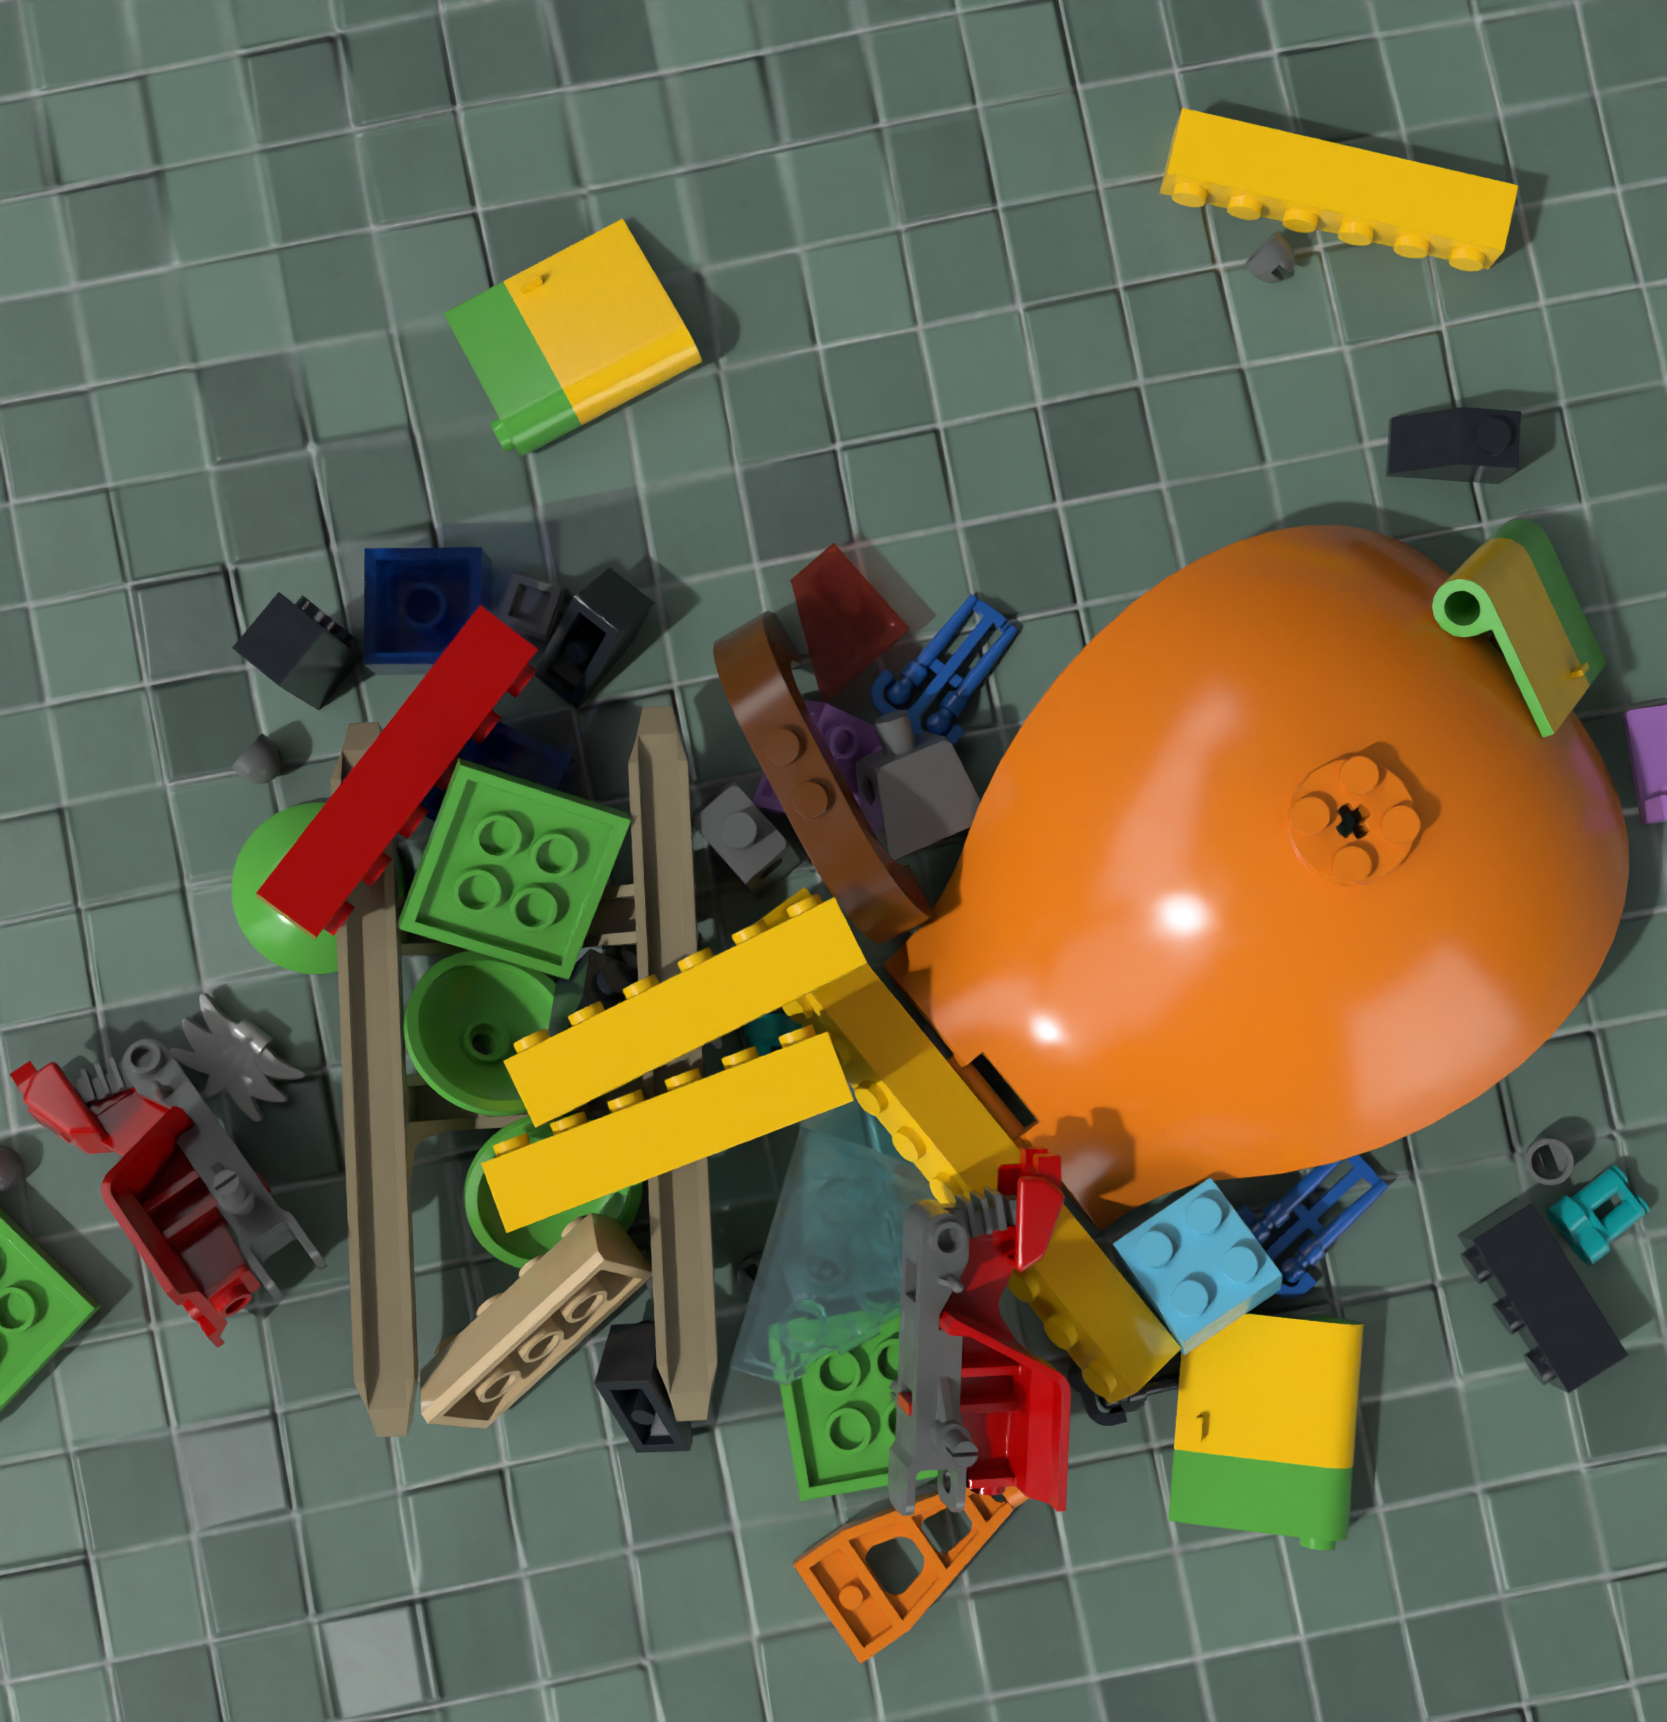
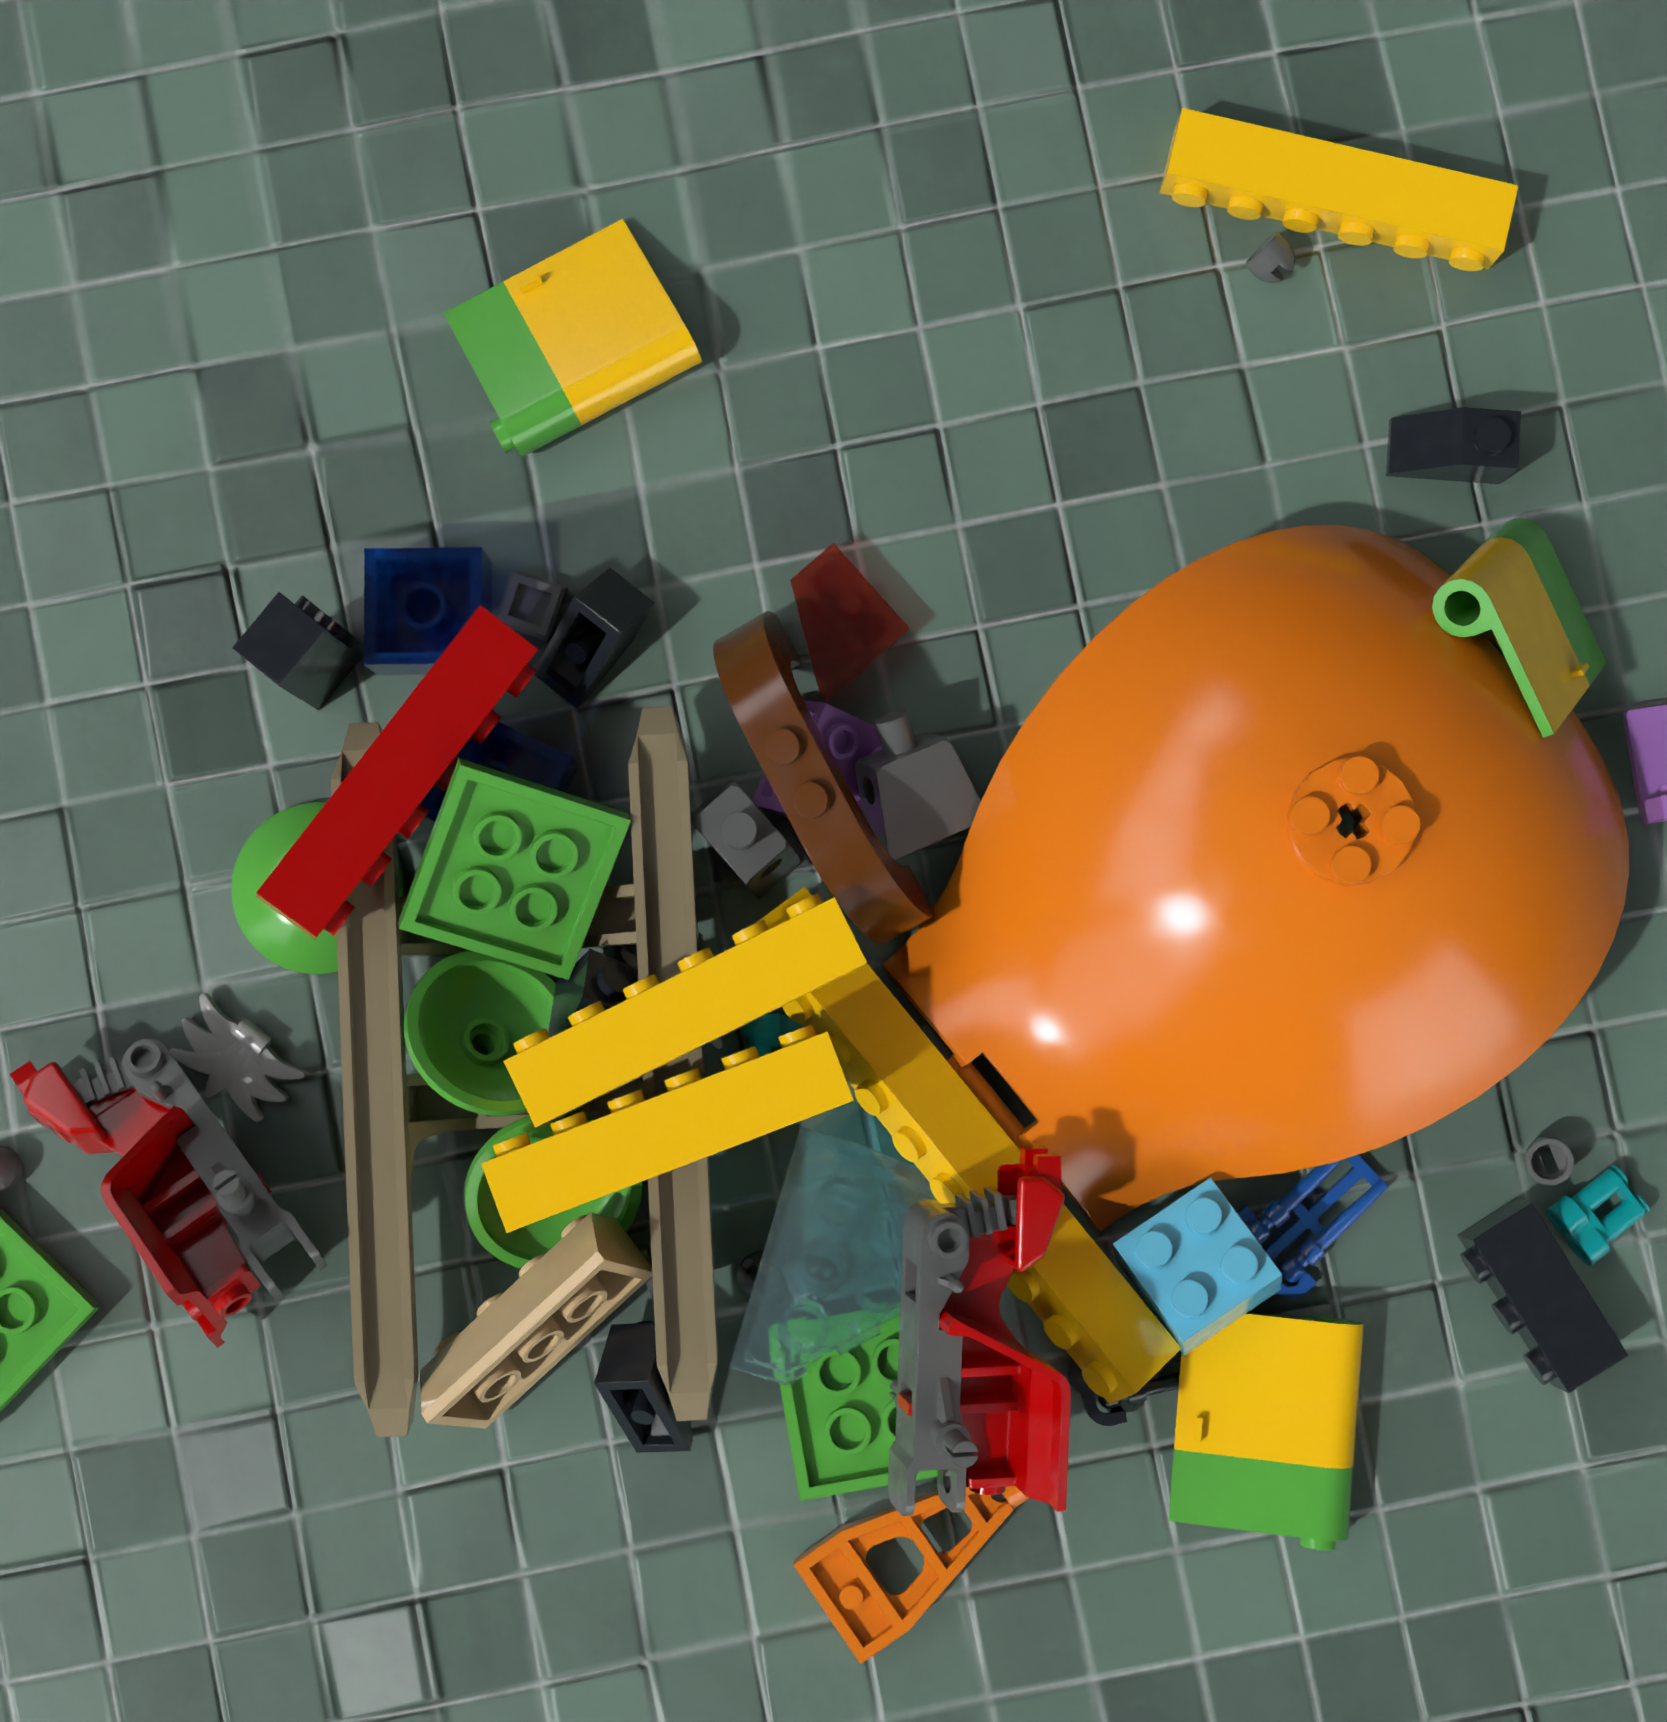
(260, 761): dark grey hinge -> none
(916, 672): blue piece -> none

